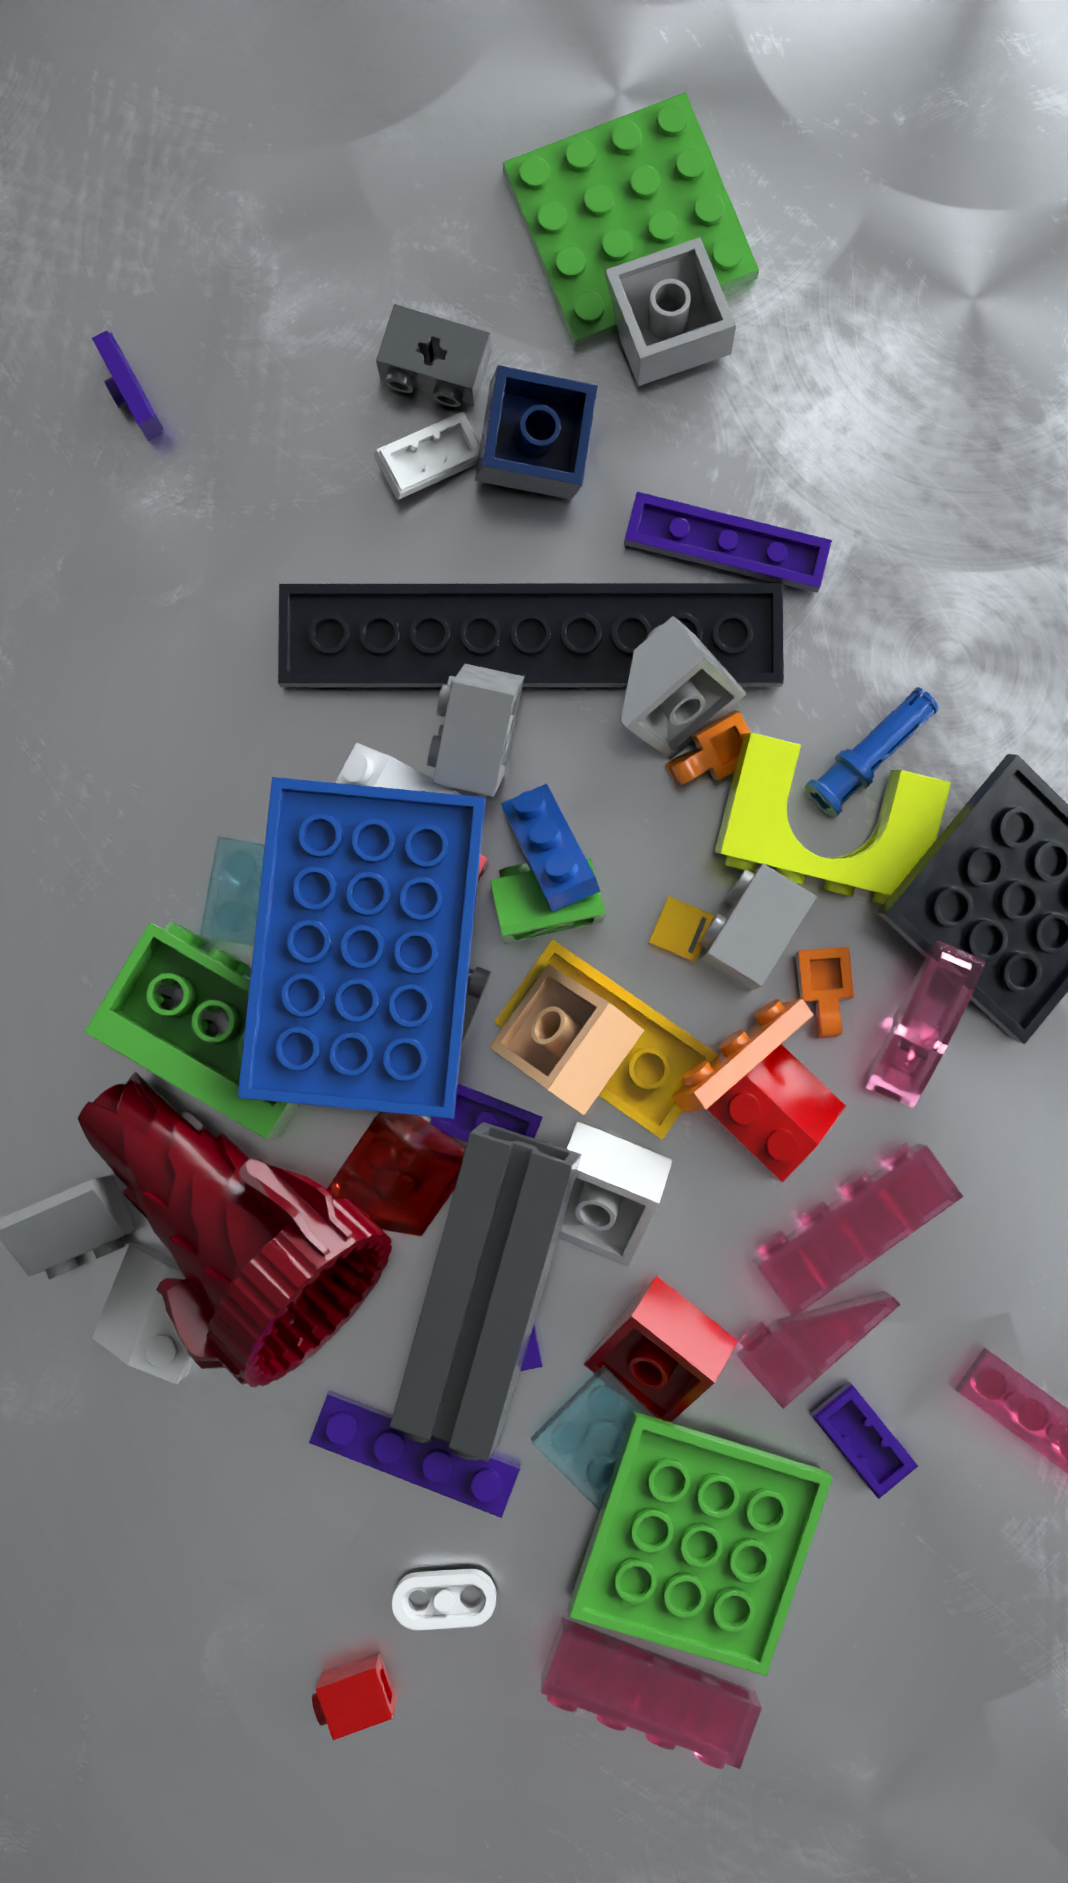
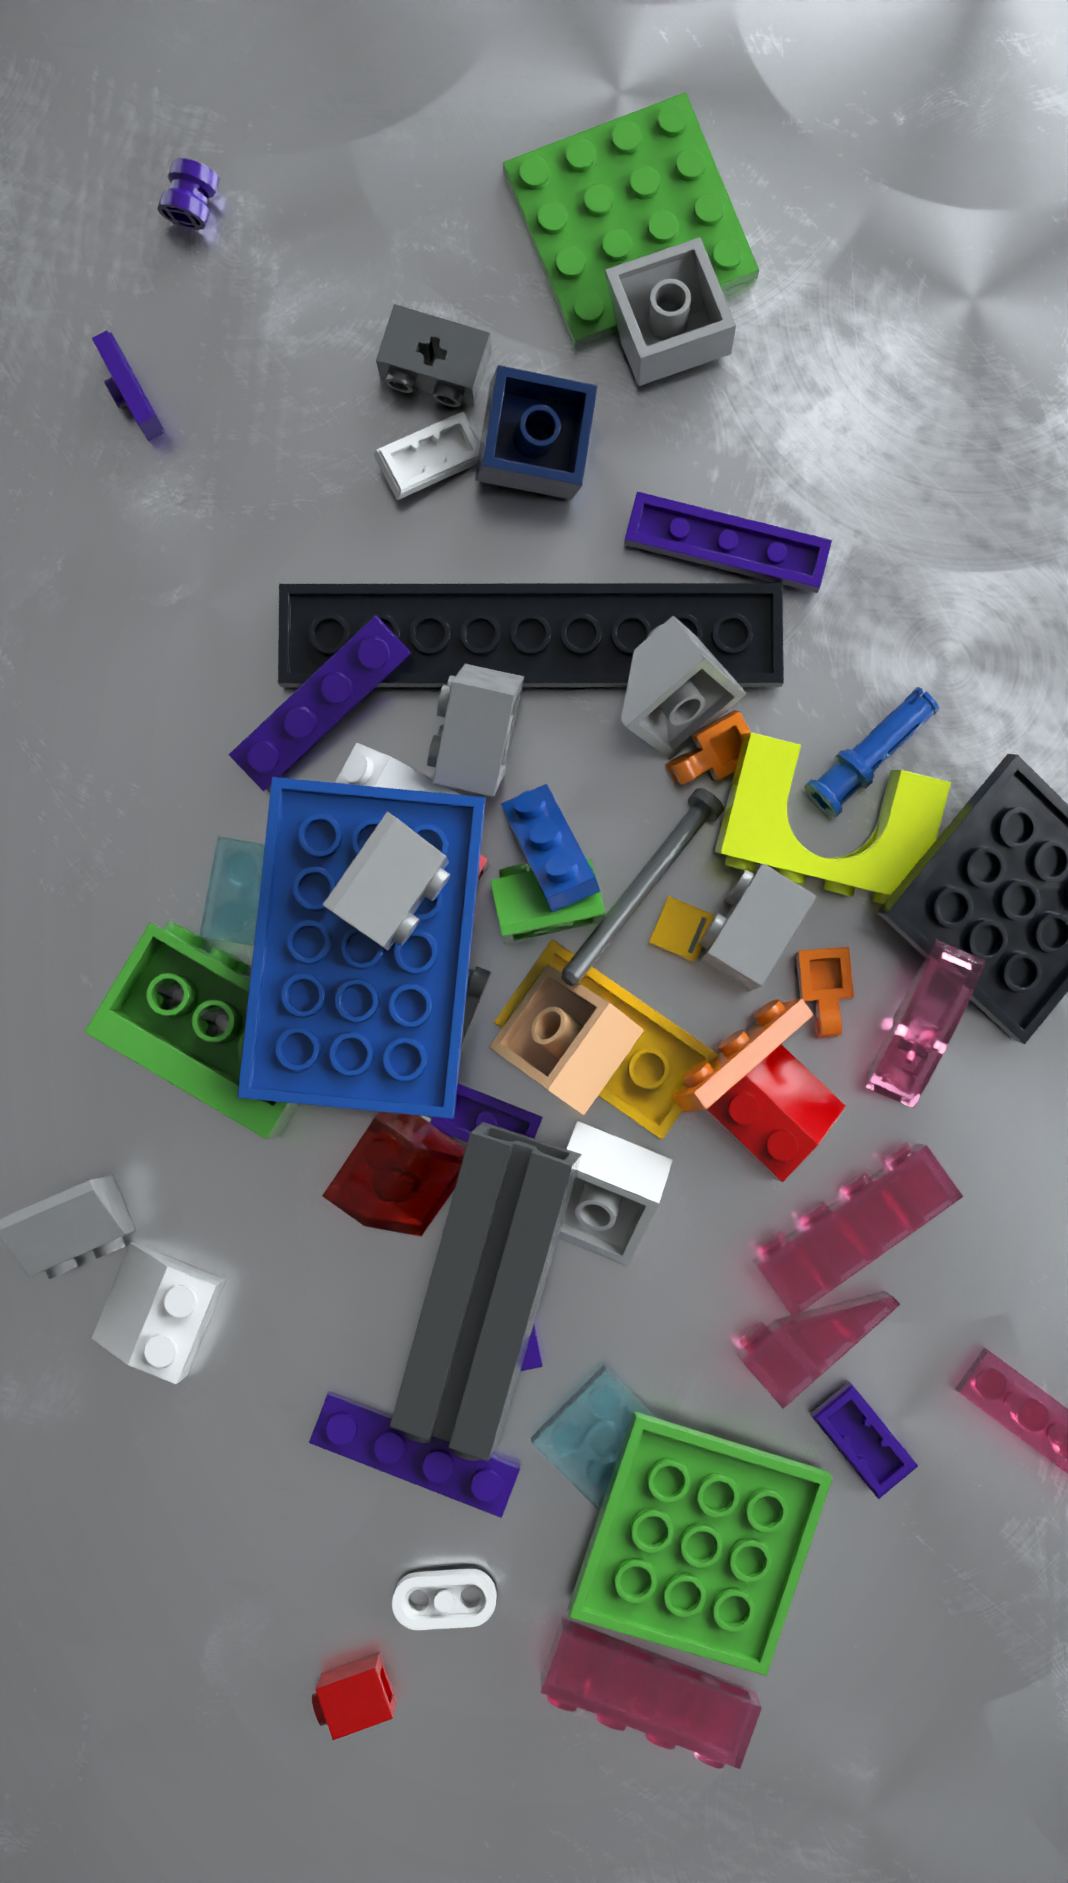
(188, 194): none -> dark purple wheel
(260, 1247): dark red cone -> none
(320, 703): none -> dark purple plate
(389, 883): none -> light grey slope
(663, 1350): red slope -> none
(703, 807): none -> dark grey bar

